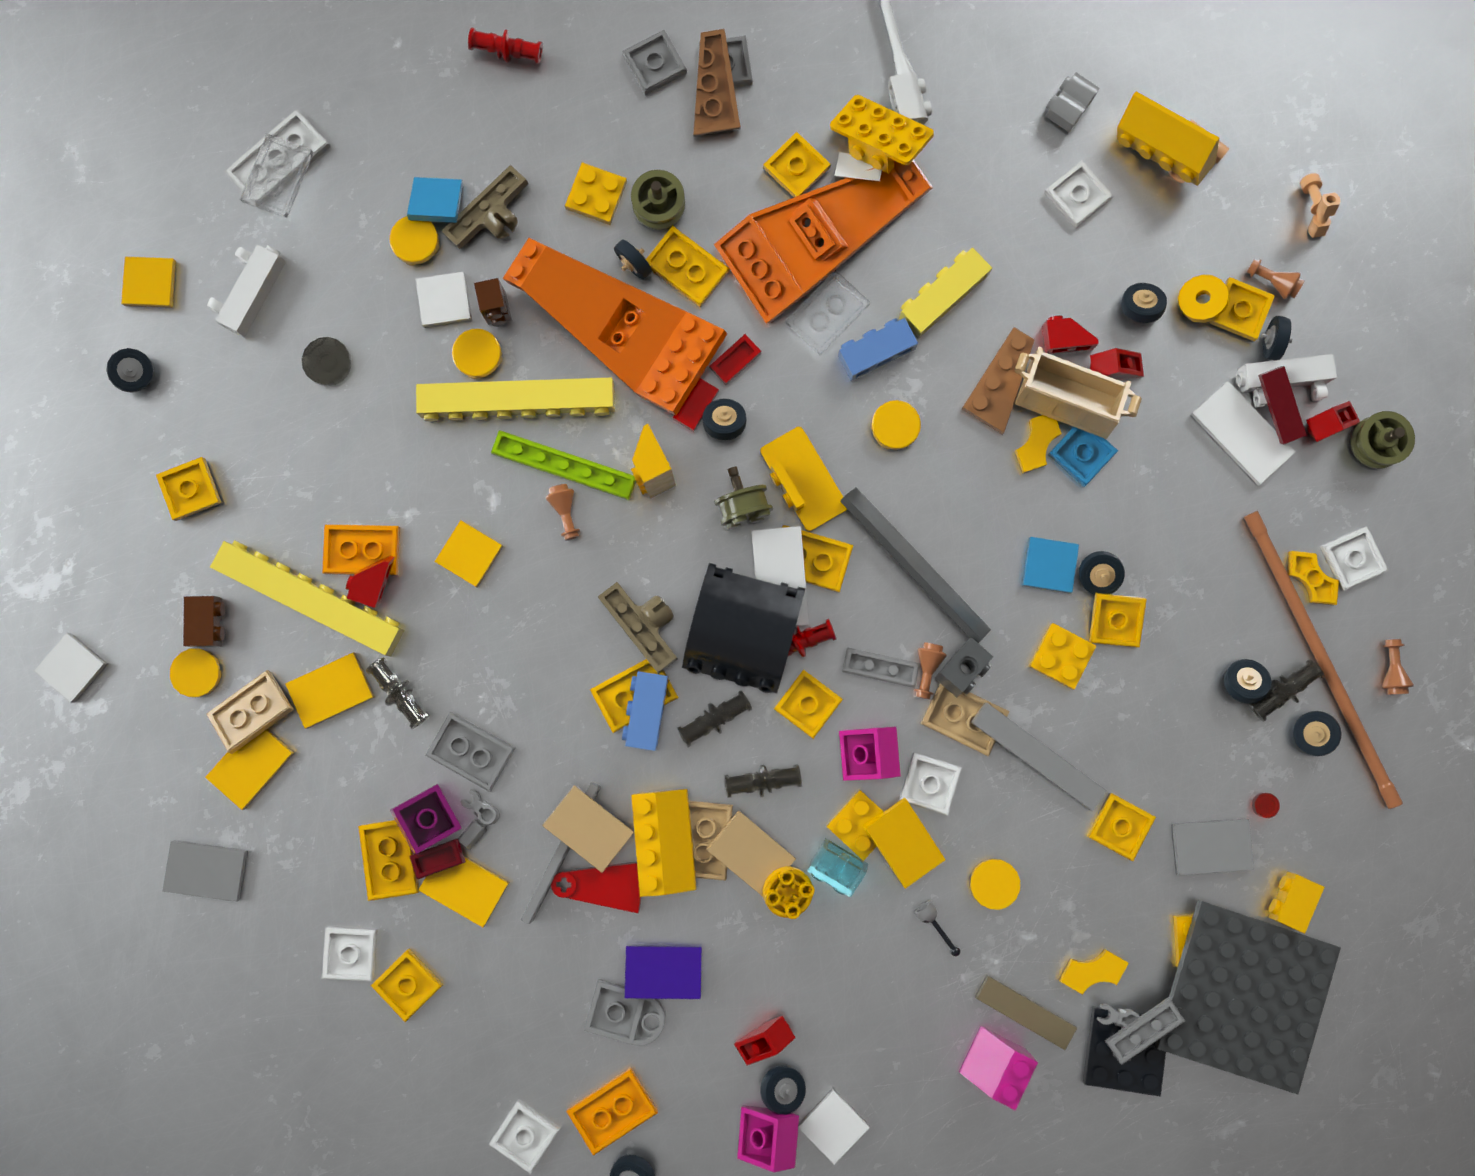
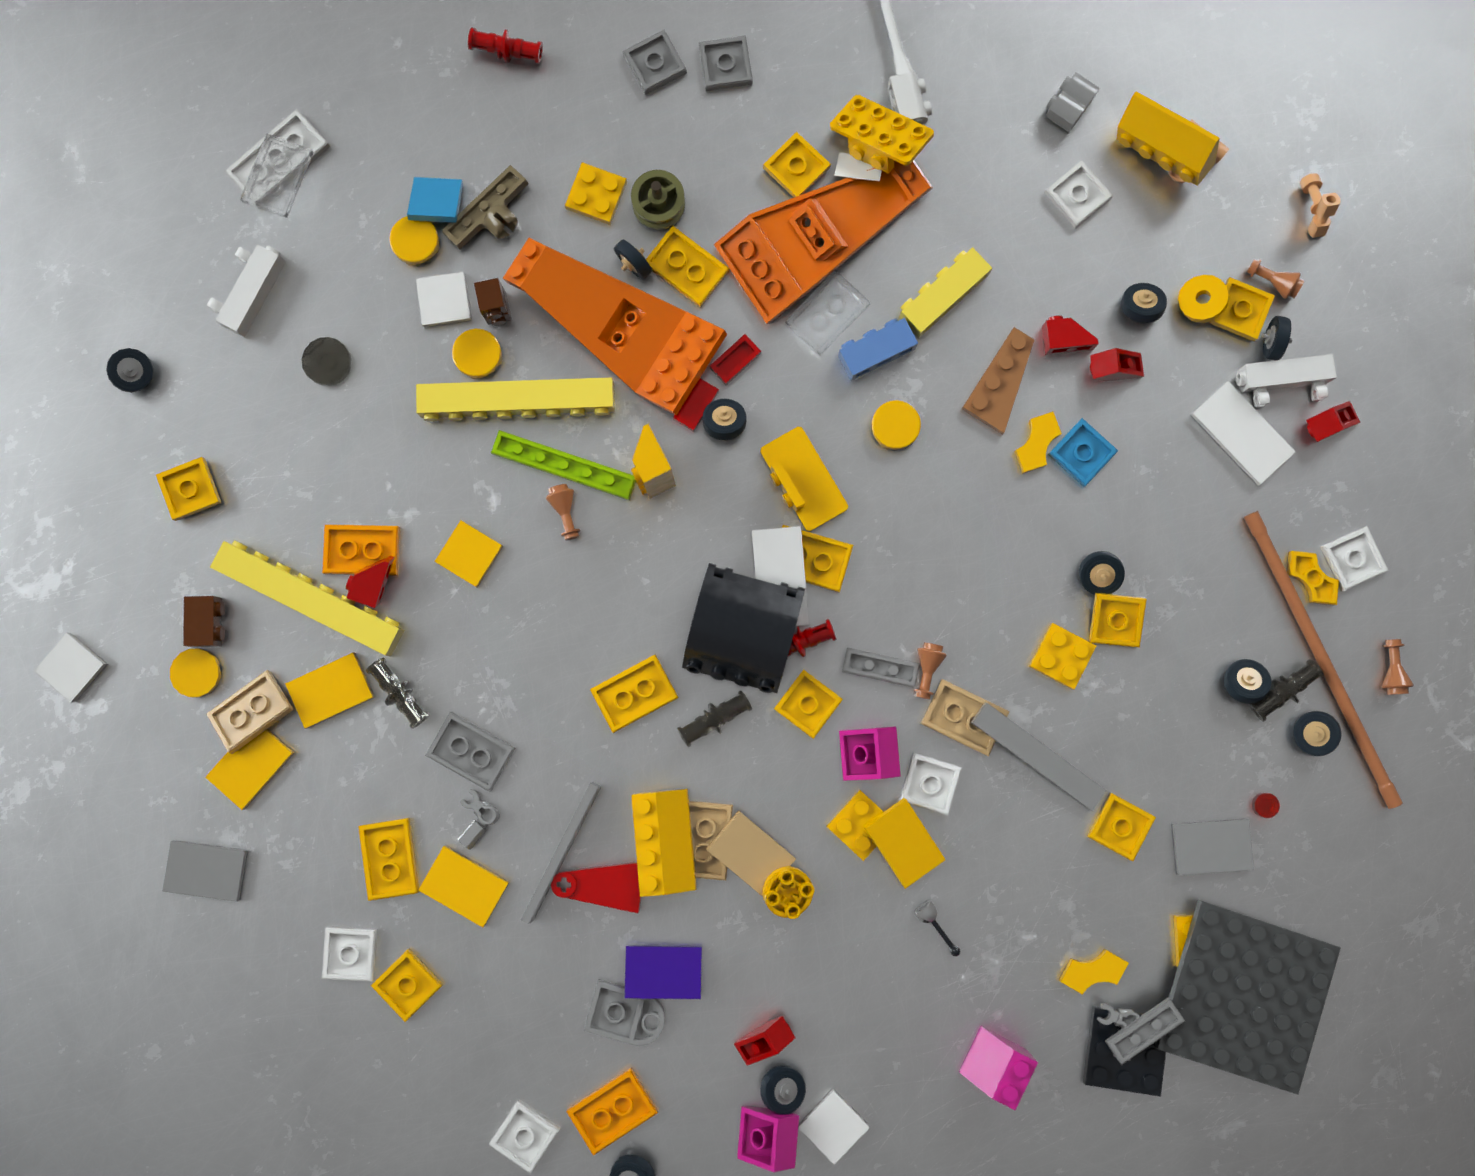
(148, 282): yellow tile -> none
(425, 819): magenta brick -> none
(437, 859): dark red tile -> none
(588, 828): tan tile -> none
(642, 624): dark tan plate -> none
(645, 710): medium blue brick -> none
(715, 93): medium nougat wing -> none
(743, 503): olive wheel -> none
(763, 780): clear smoke piece -> none
(837, 868): clear light blue brick -> none
(915, 565): dark grey tile -> none
(975, 658): dark grey brick -> none
(995, 884): yellow tile -> none
(1026, 1012): dark tan tile -> none
(1050, 565): dark azure tile -> none
(1073, 393): tan container -> none
(1282, 405): dark red tile -> none
(1295, 902): yellow brick -> none
(1382, 439): olive wheel -> none

